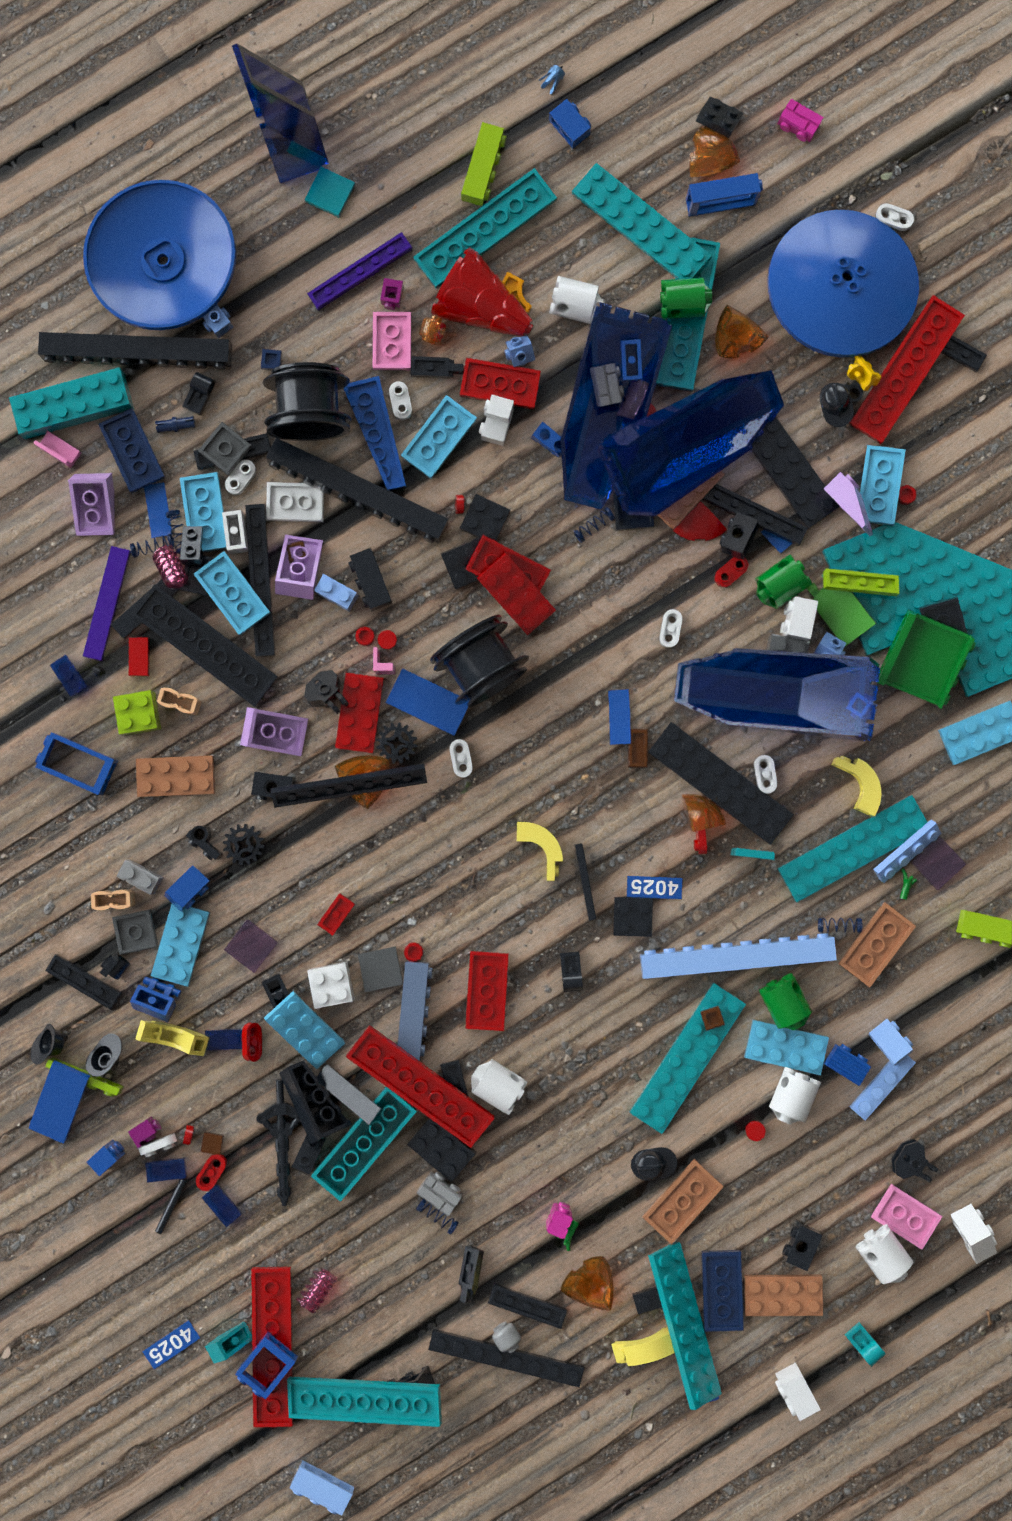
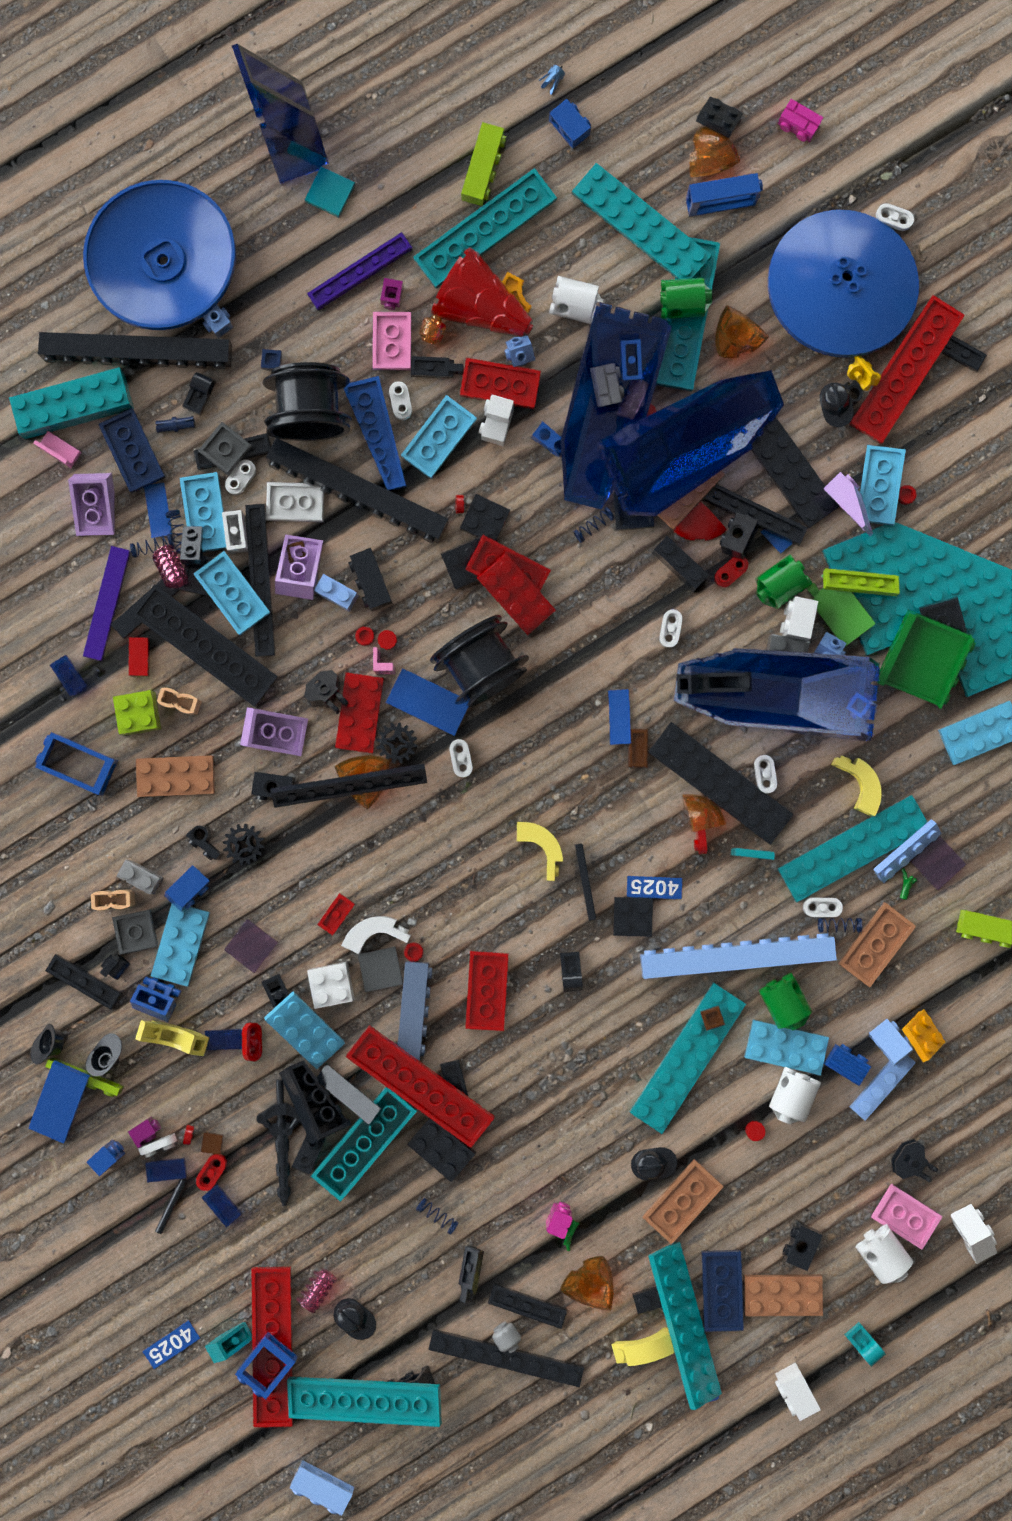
(354, 1319): none -> black piece
(379, 924): none -> white arch
(440, 1193): light grey brick -> none
(497, 1085): white cylinder -> none
(680, 563): none -> black brick
(714, 682): none -> black arch
(822, 907): none -> white plate
(923, 1035): none -> light orange plate

